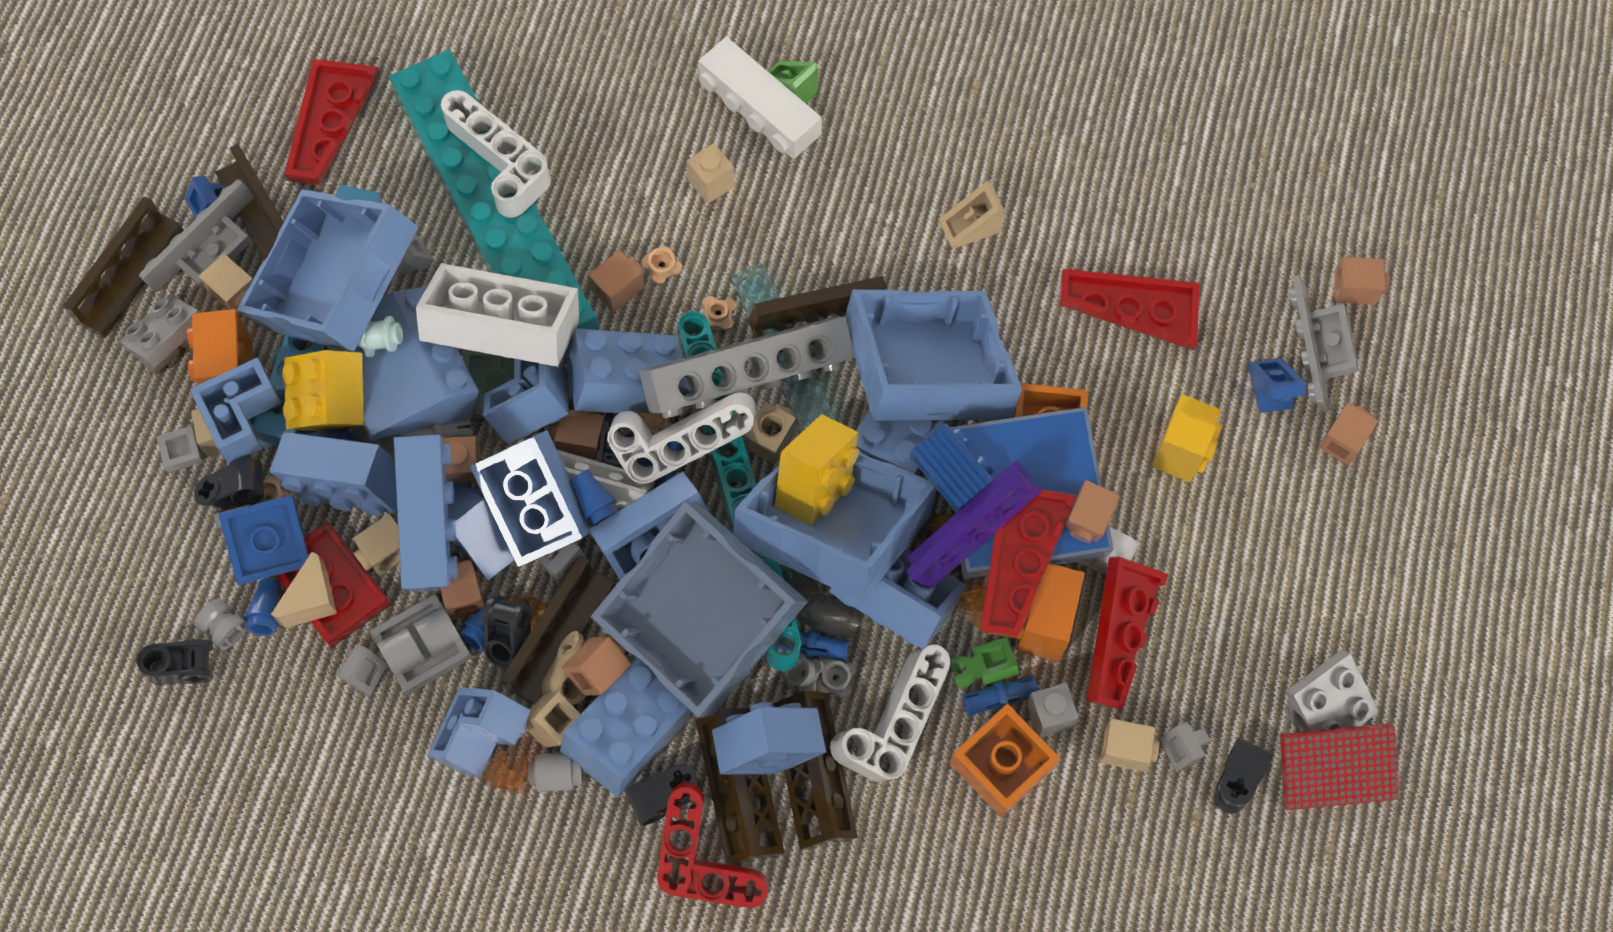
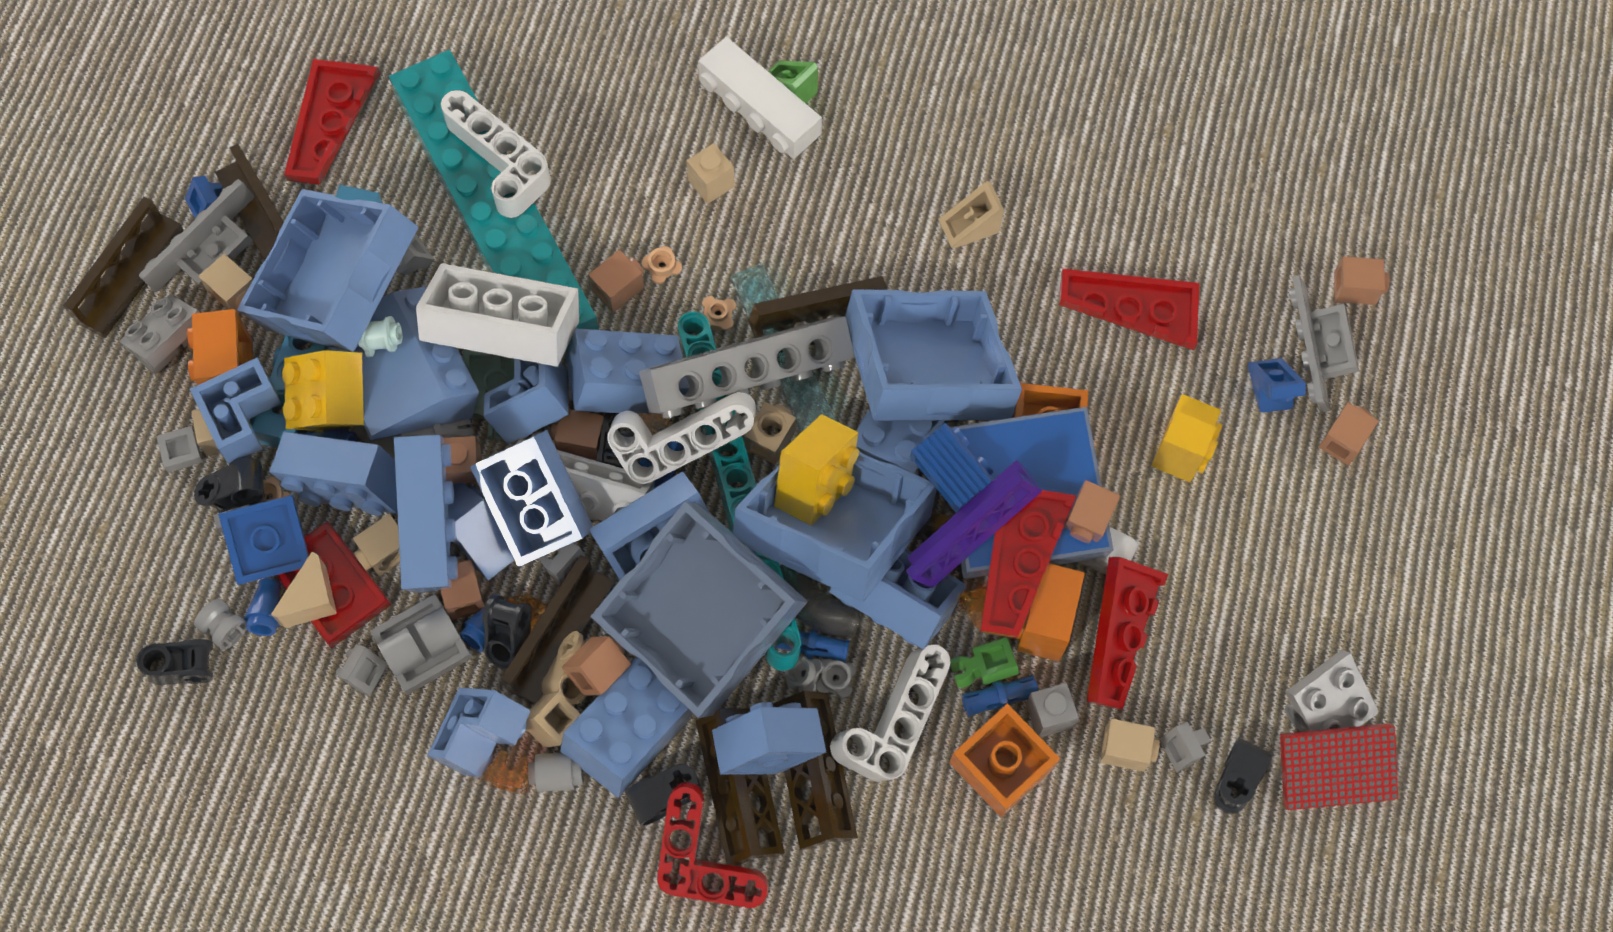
(594, 499): blue cone -> none

